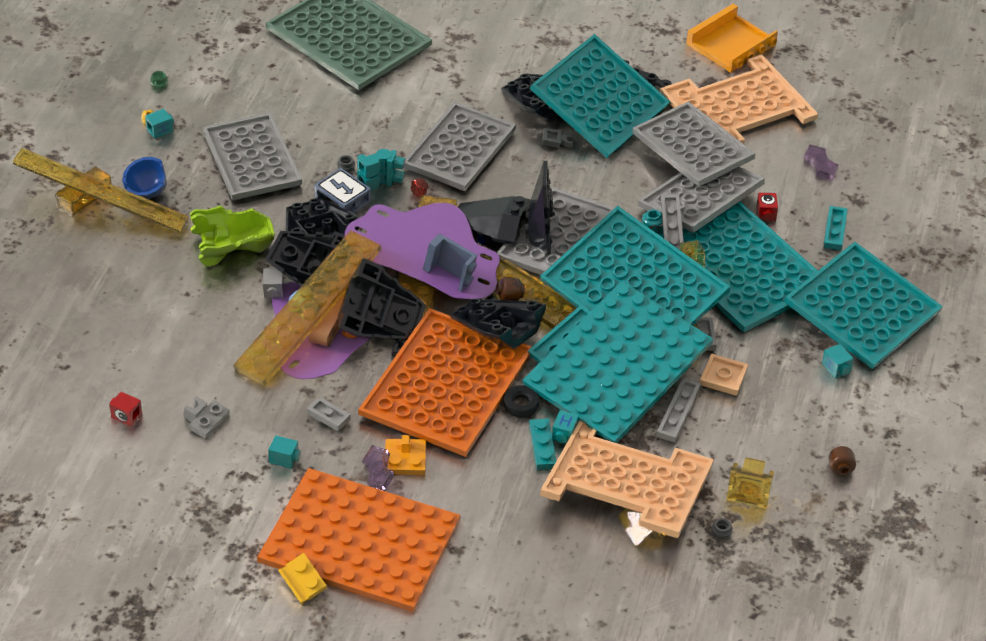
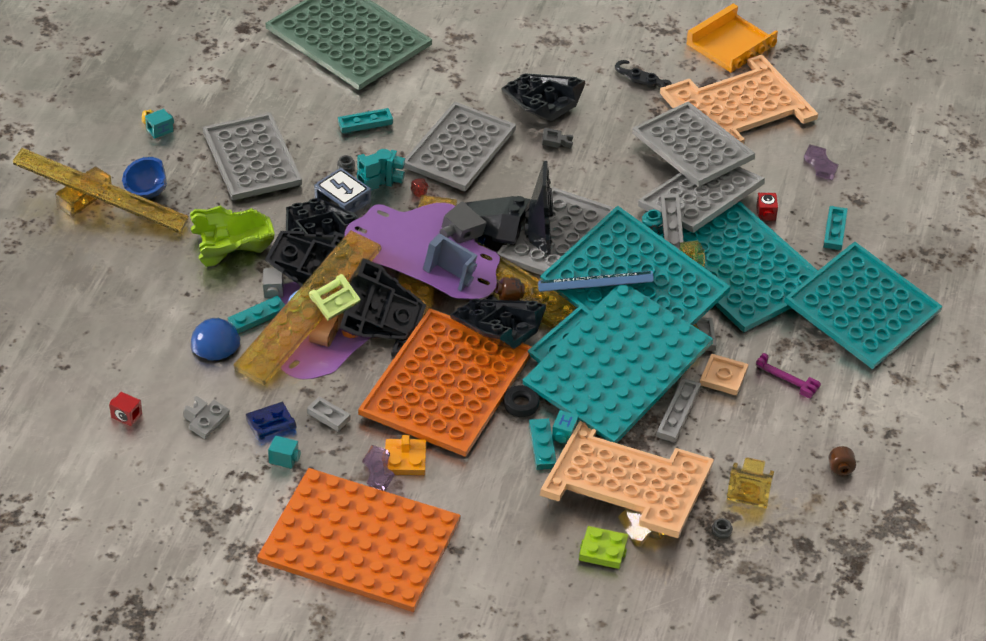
(158, 78): clear green plate -> none
(215, 339): none -> blue cylinder
(257, 314): none -> teal plate
(270, 420): none -> clear blue plate
(302, 579): yellow plate -> none
(337, 302): none -> yellowish green plate
(365, 120): none -> teal plate
(462, 224): none -> dark grey torso
(595, 281): none -> medium blue tile
(599, 95): teal plate -> none
(603, 547): none -> lime plate
(807, 388): none -> magenta hinge
(837, 361): teal brick -> none

